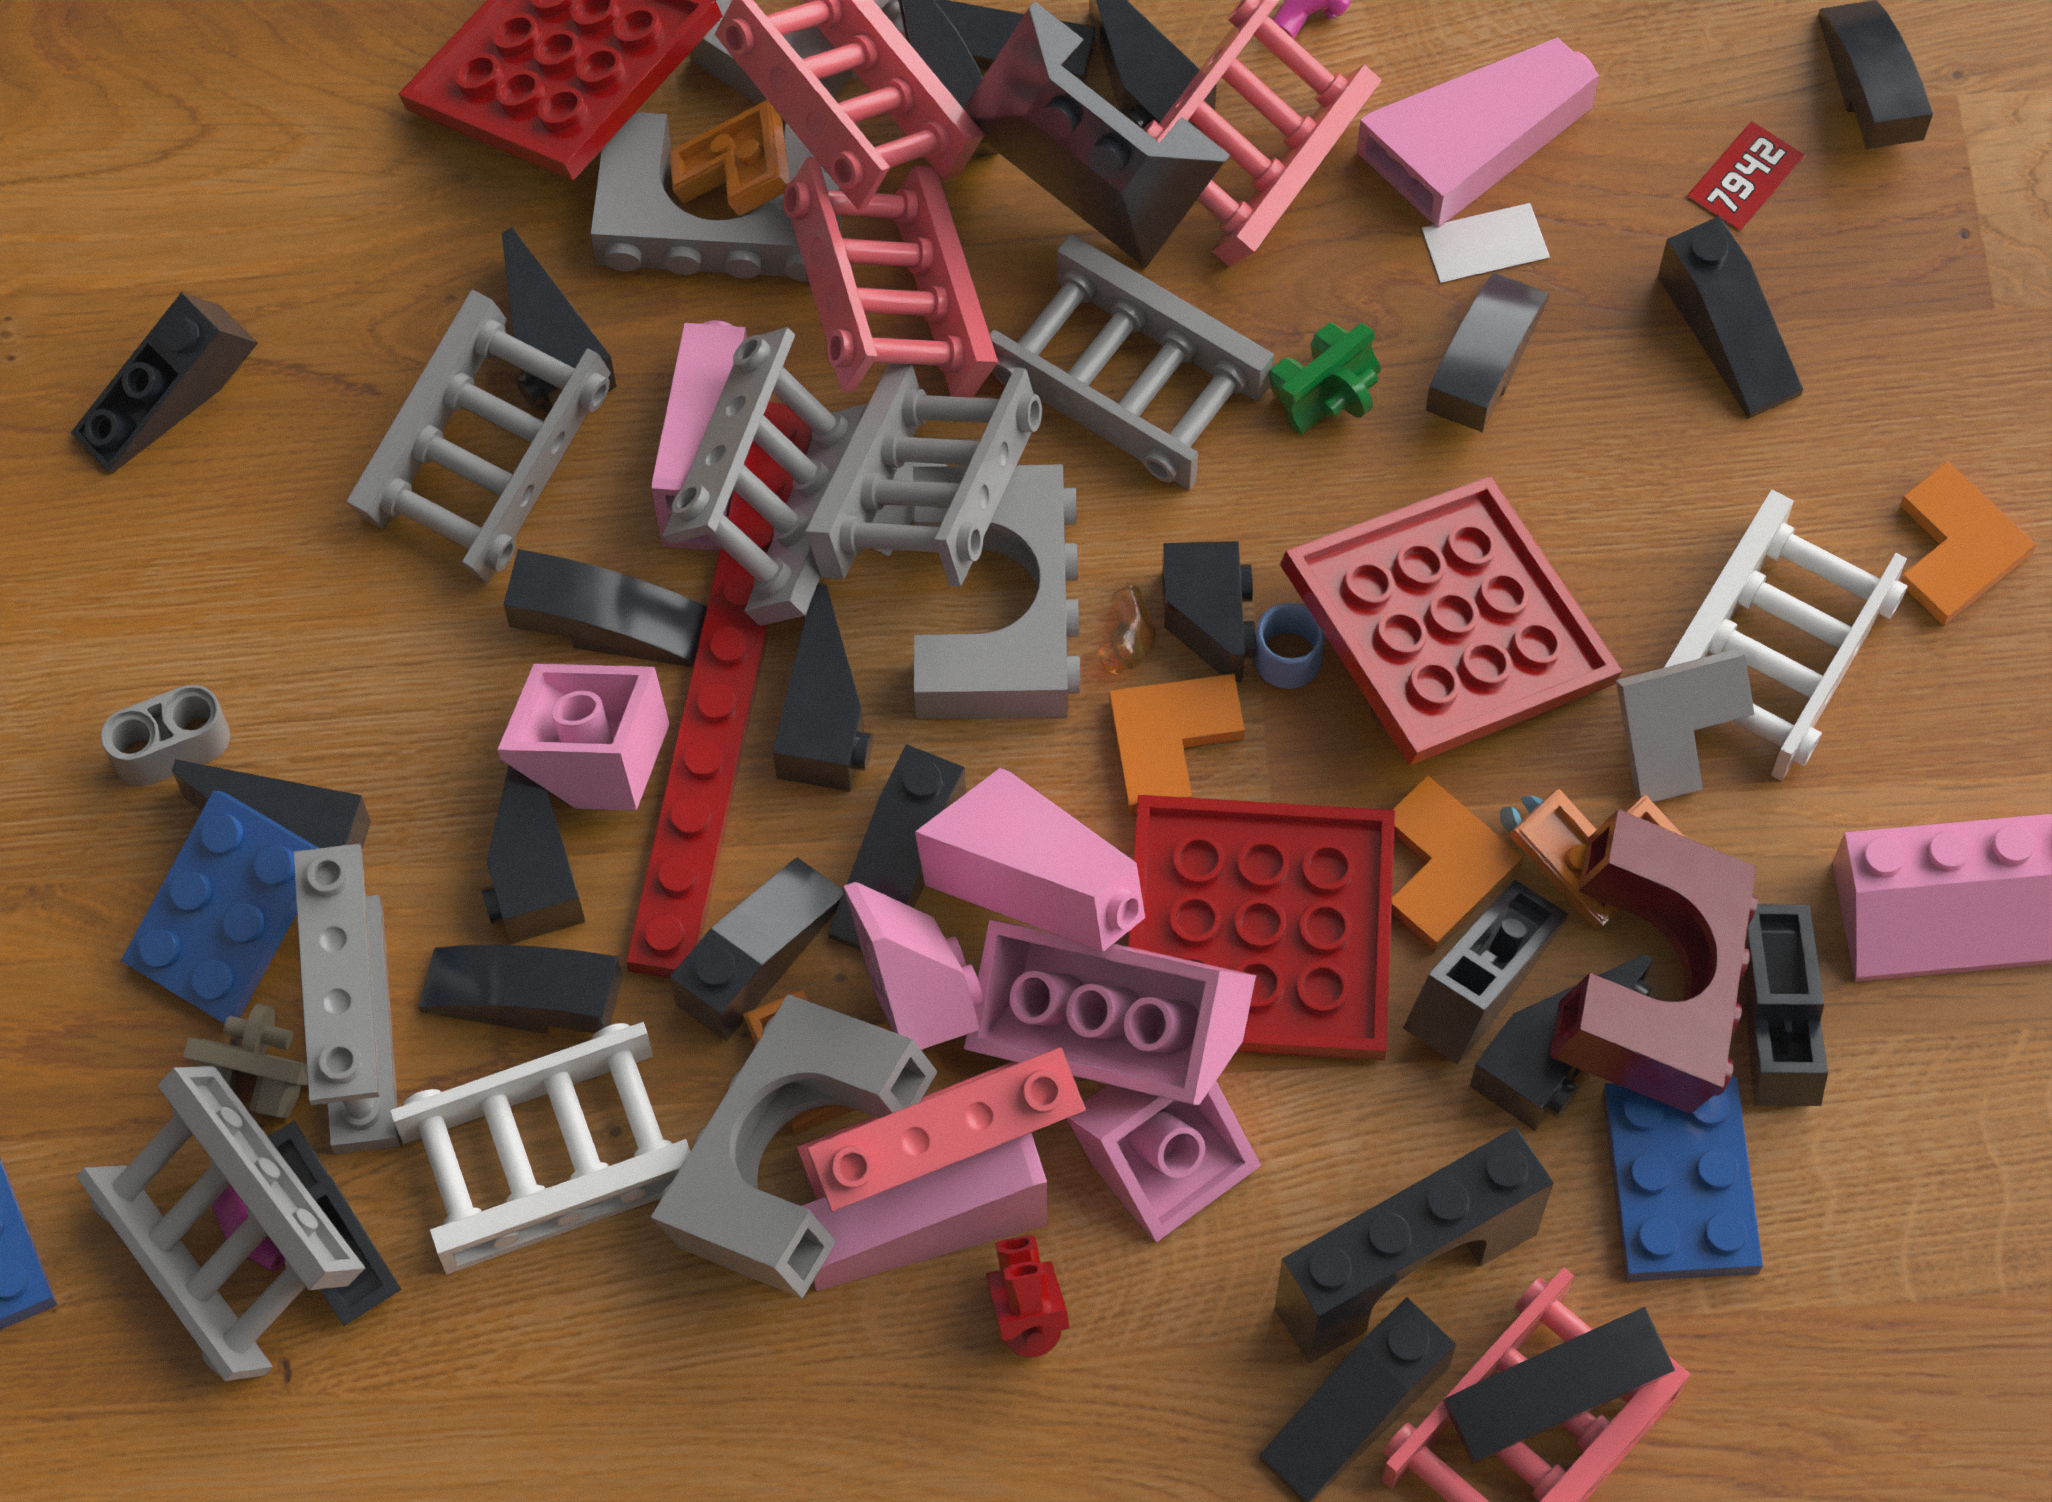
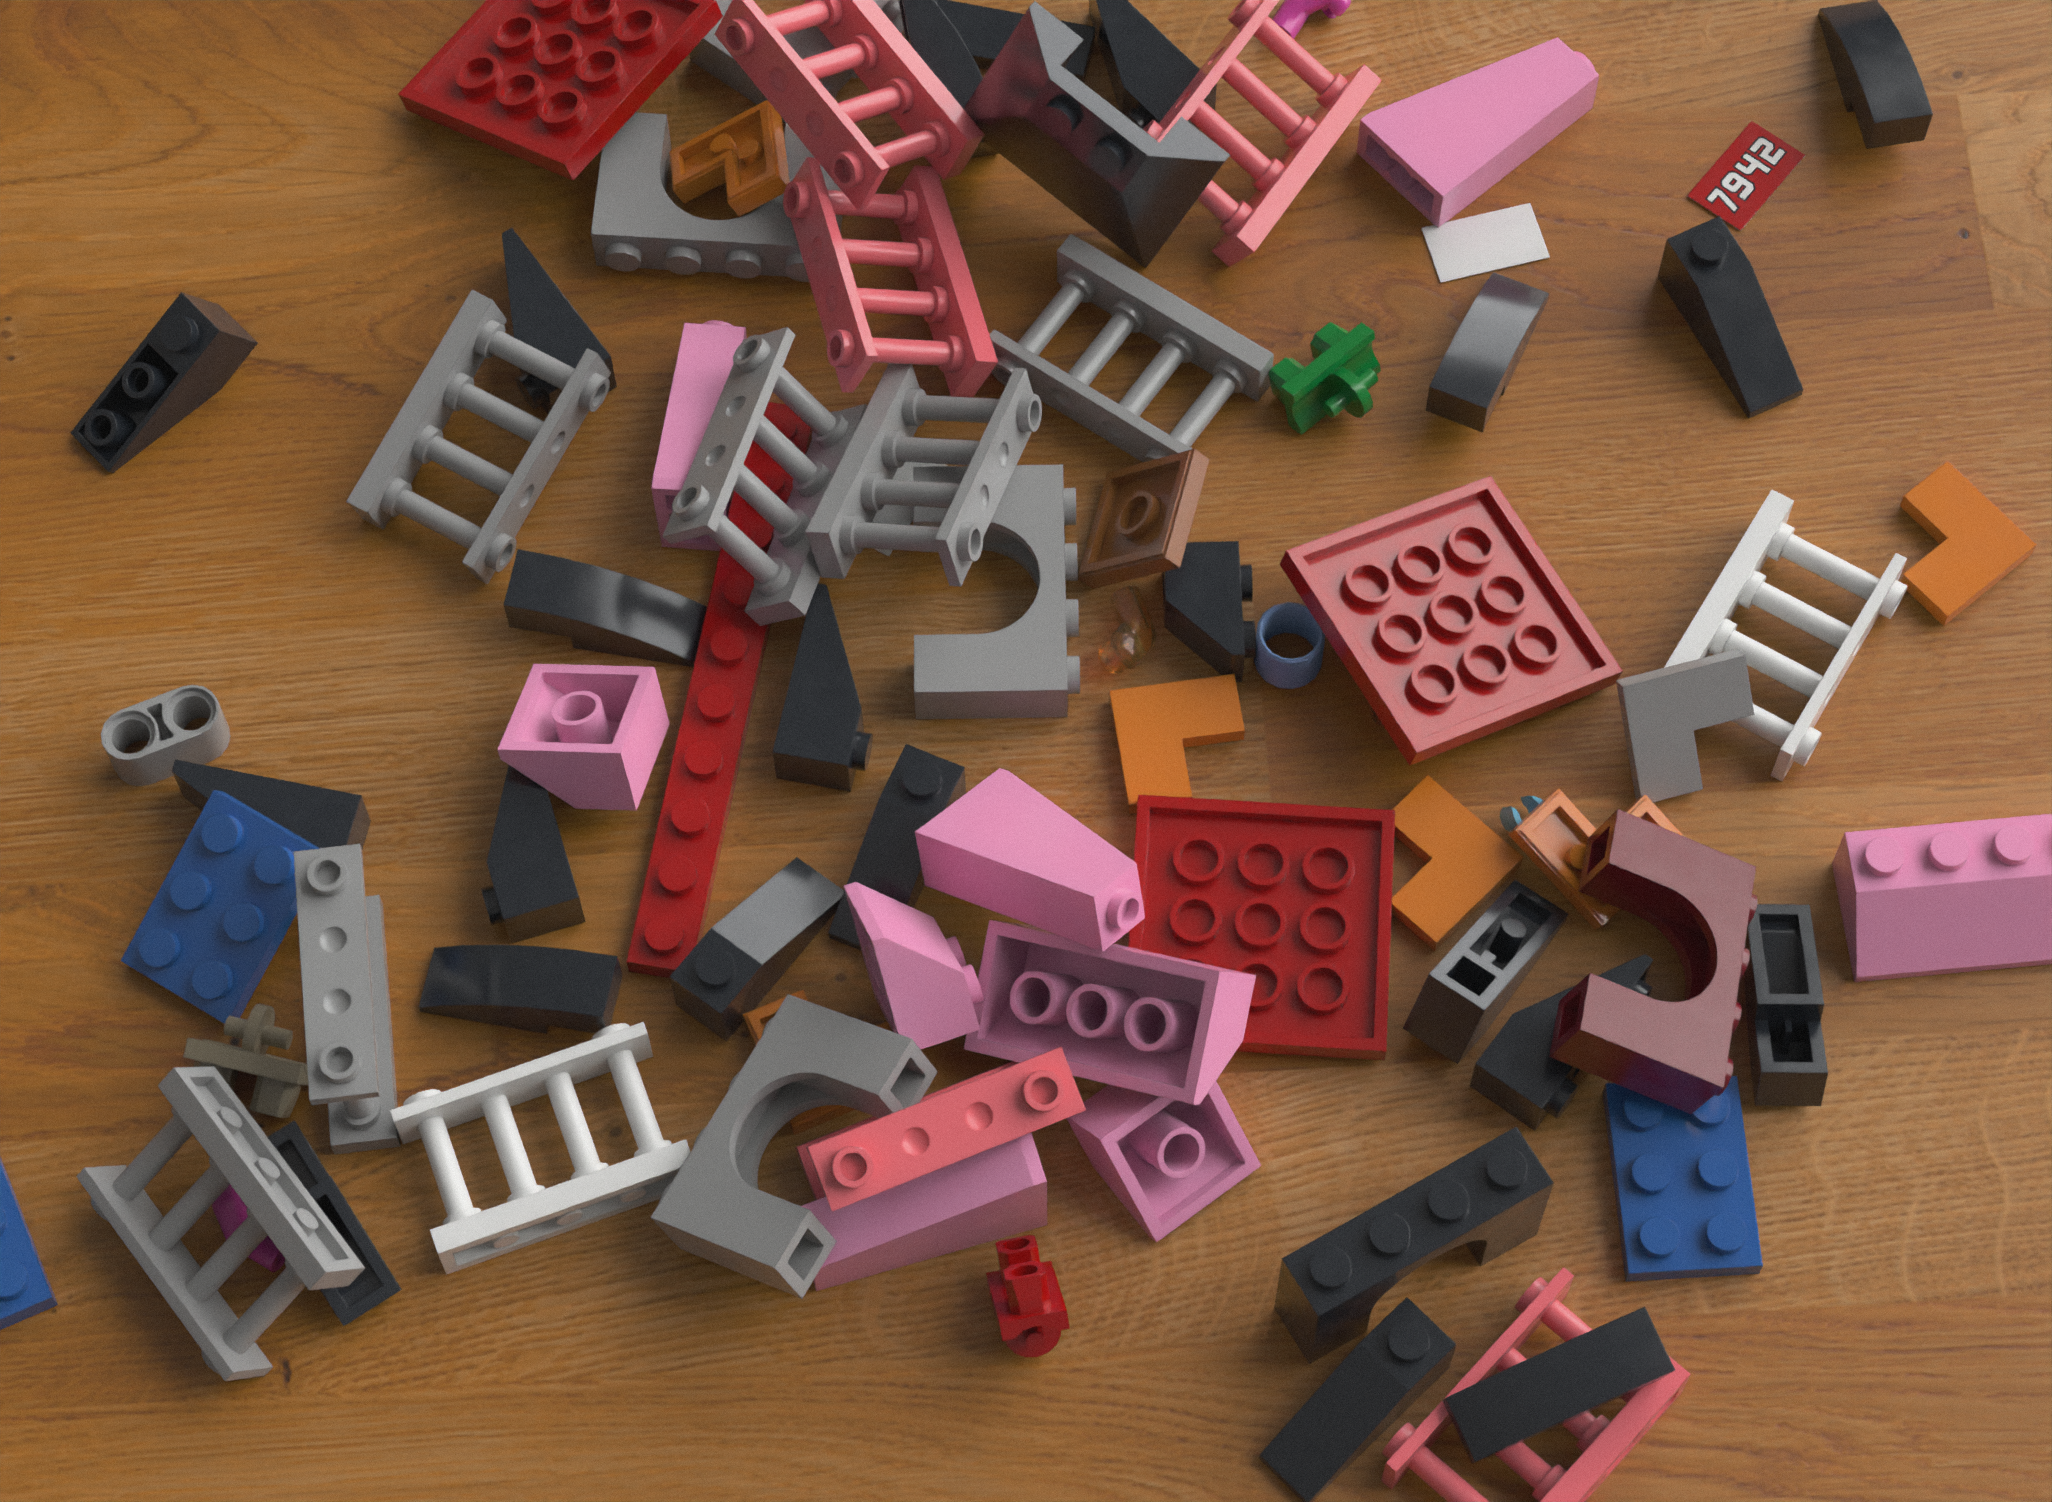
(1143, 519): none -> dark orange tile

